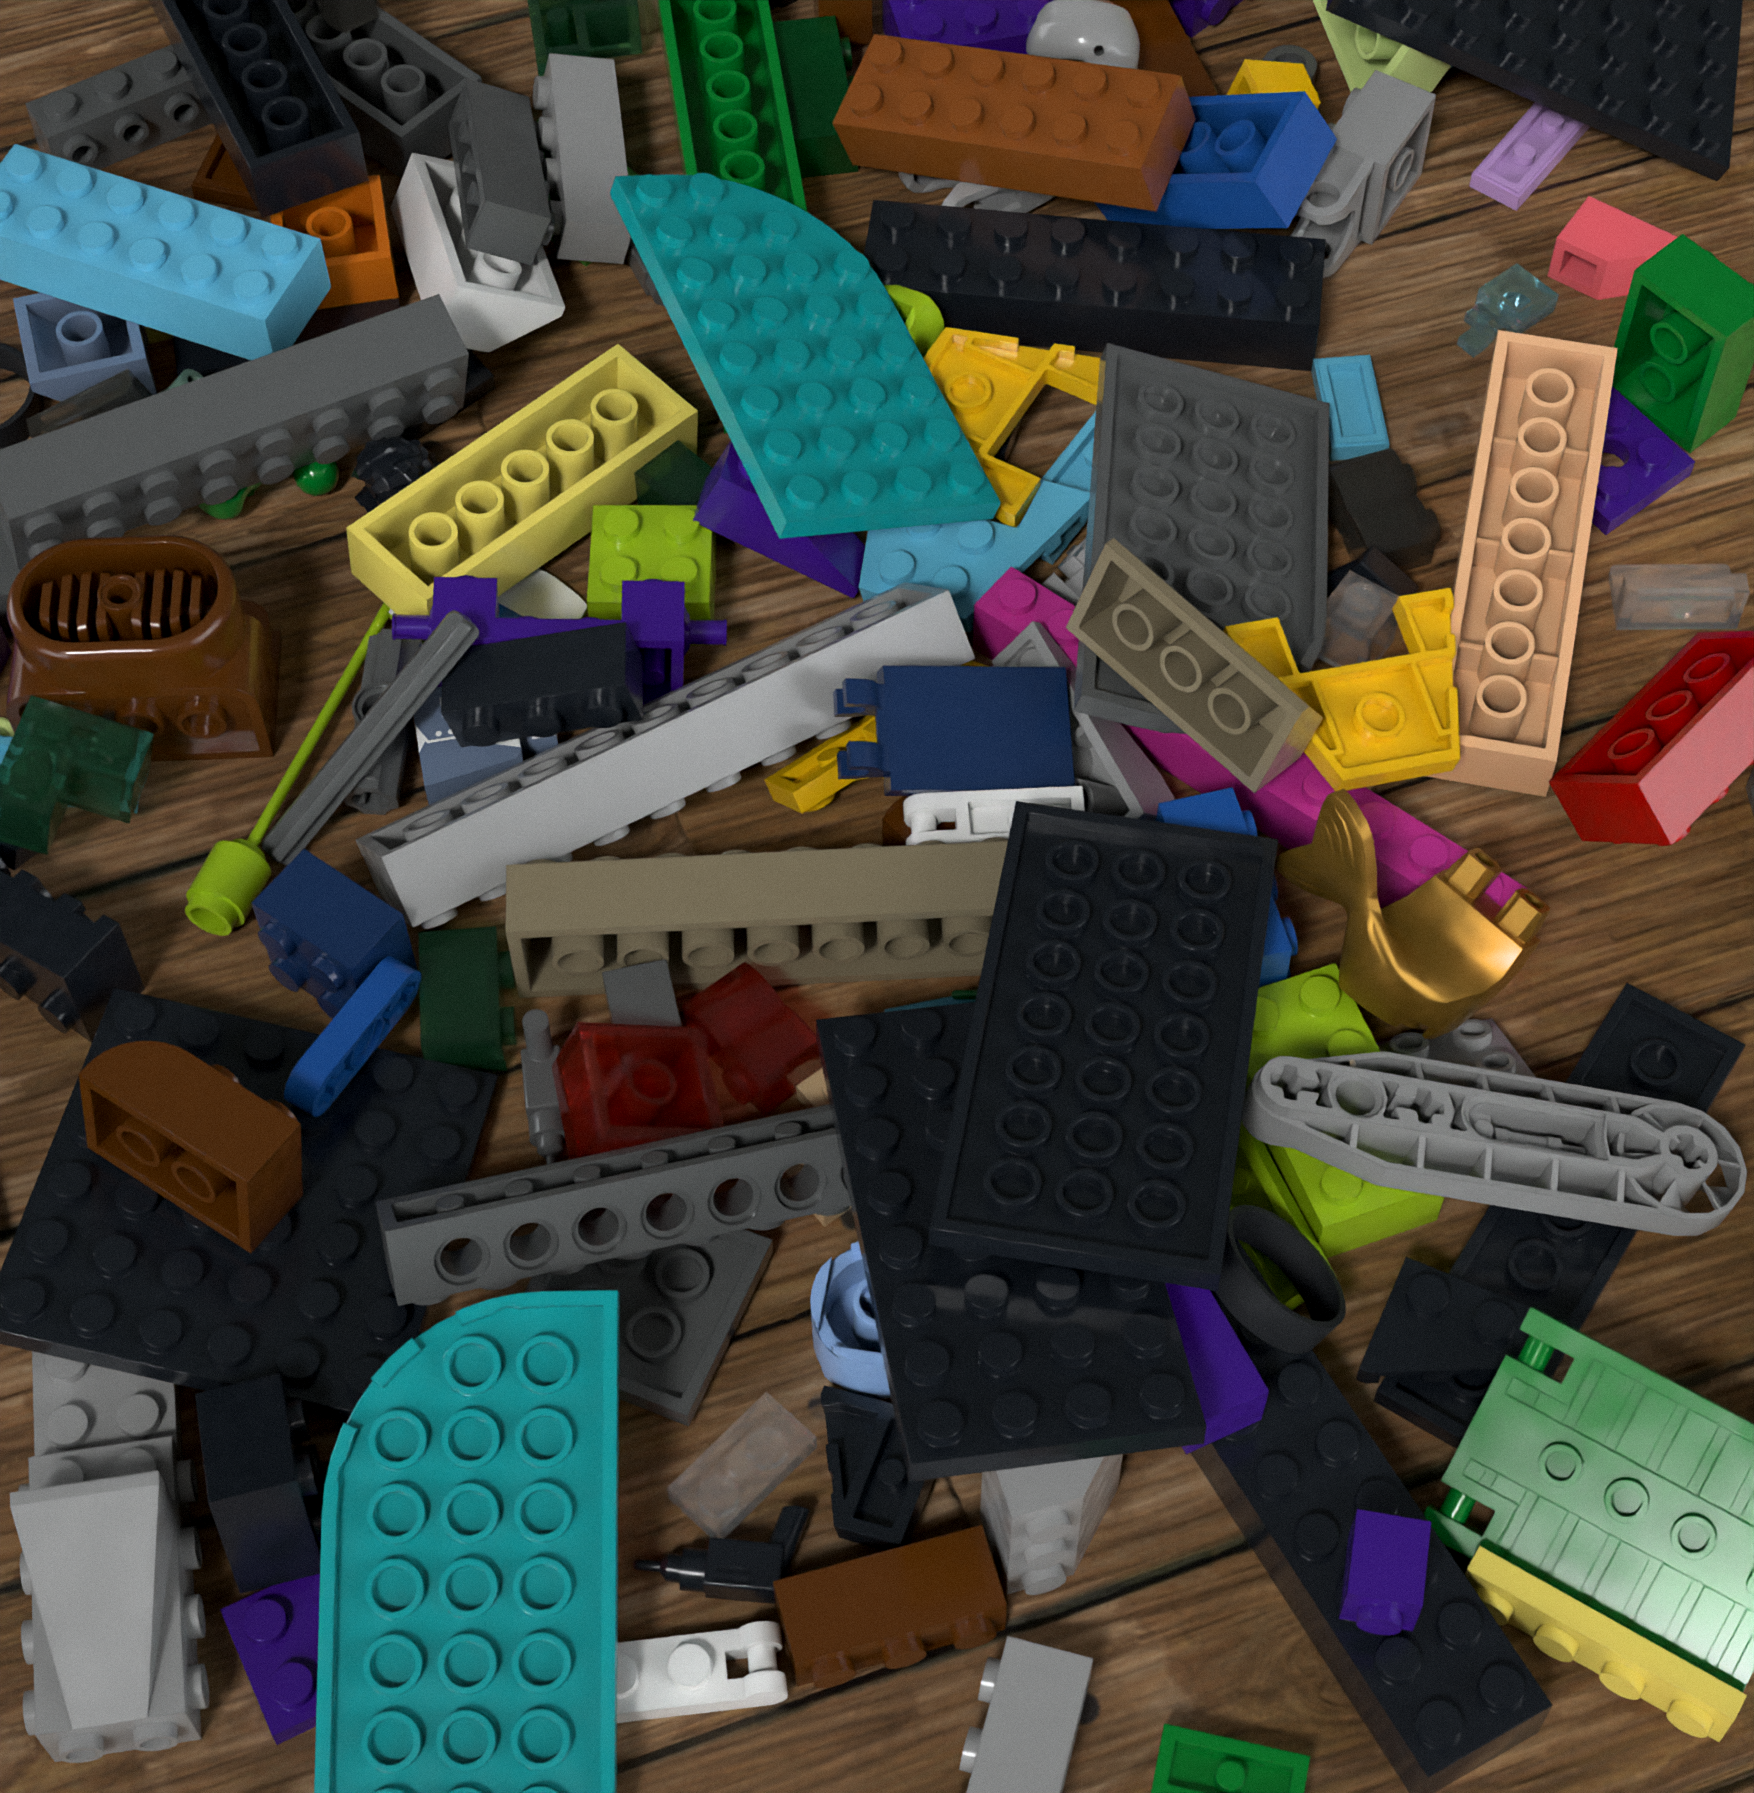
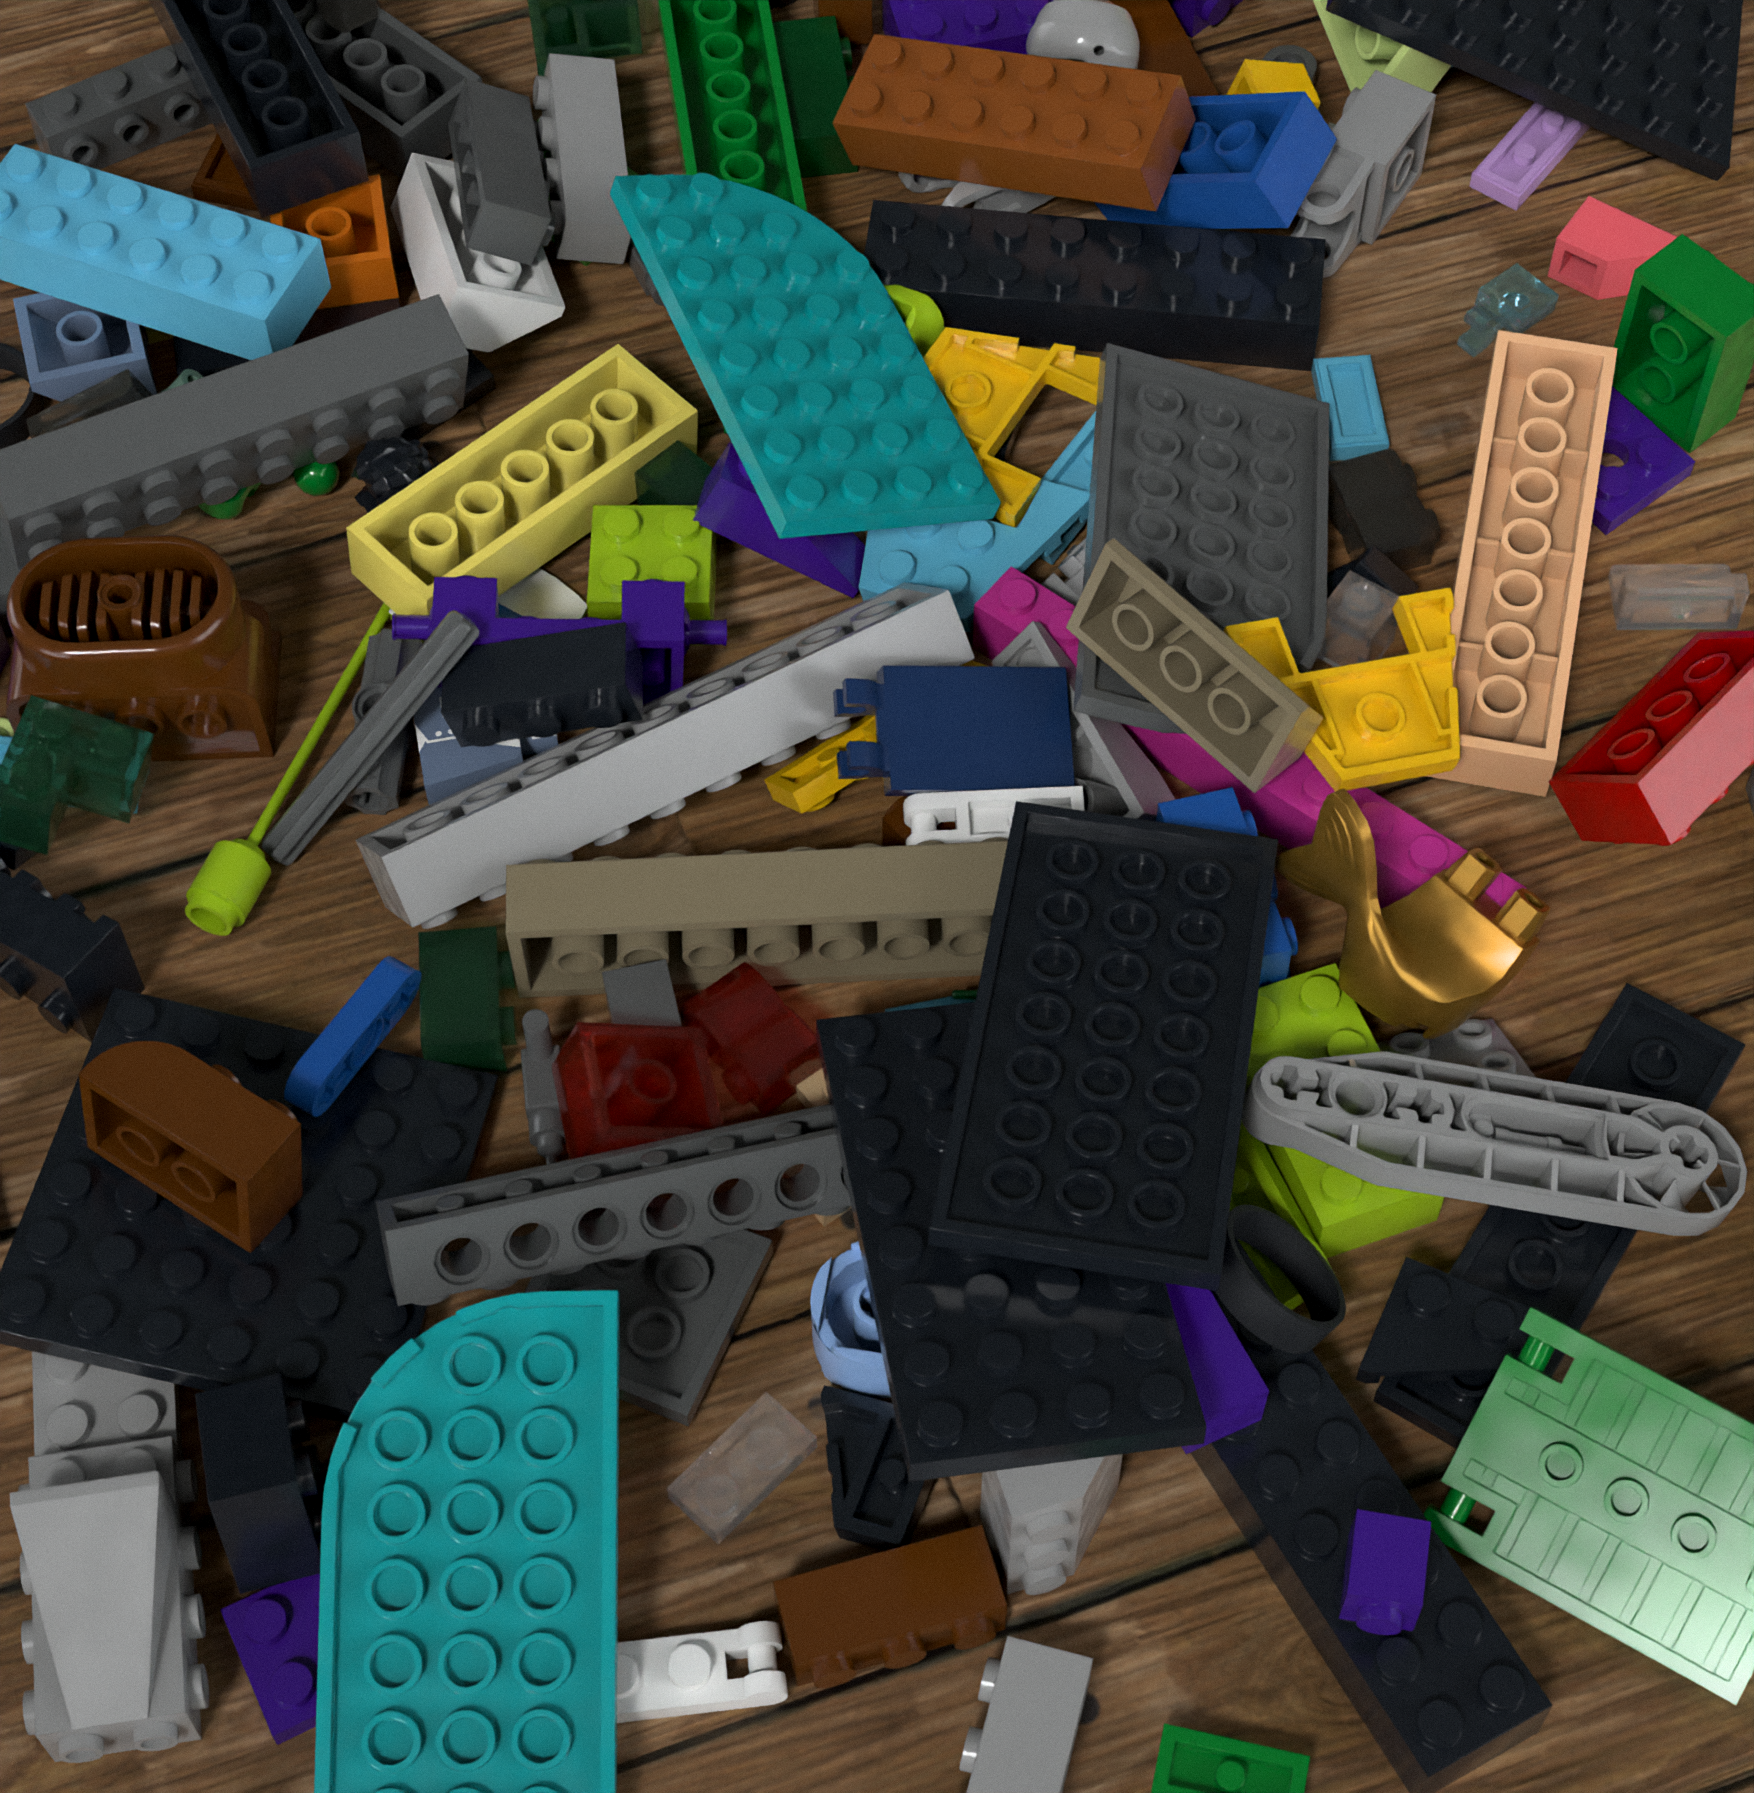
(326, 931): dark blue brick -> none
(735, 1567): black piece -> none
(1621, 1657): light yellow plate -> none

